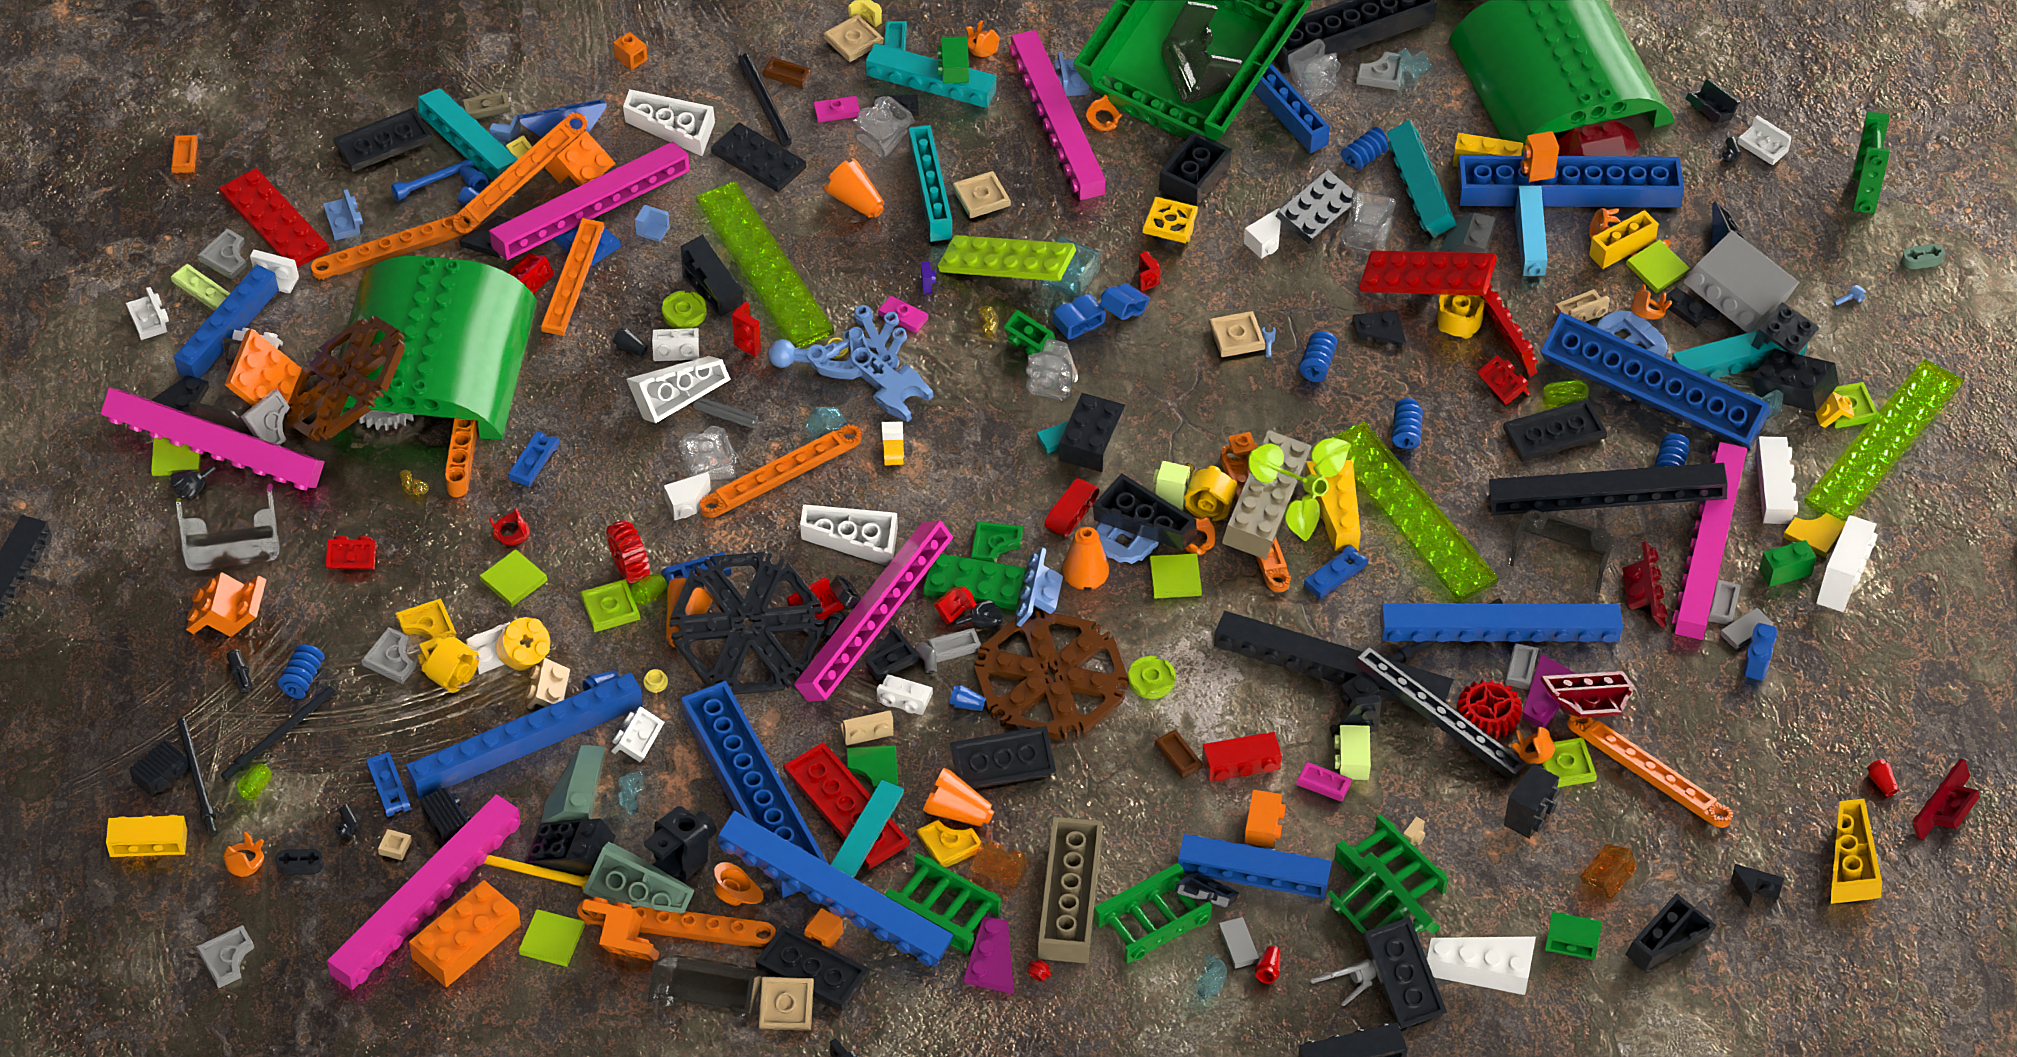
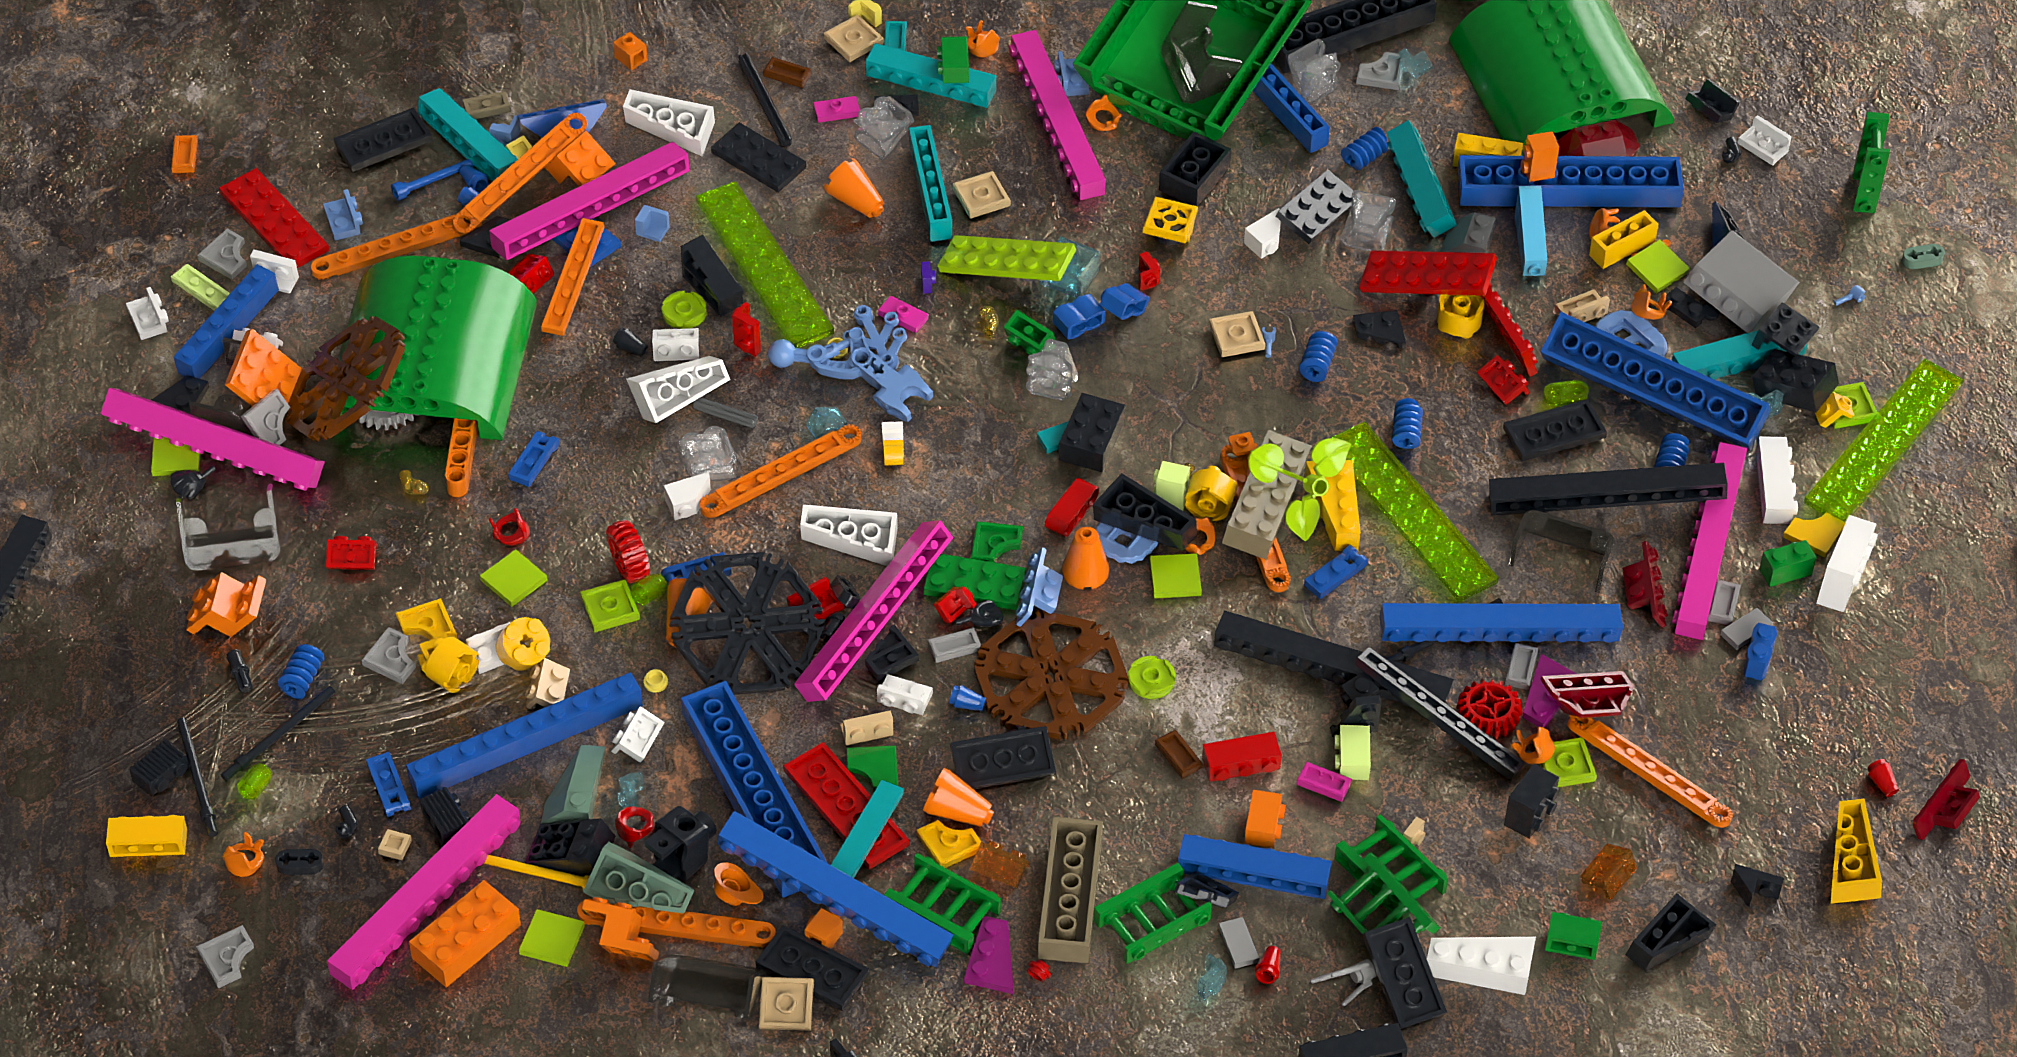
(598, 679): blue cone -> none
(629, 834): none -> red piece
(928, 654): flat silver arm -> none

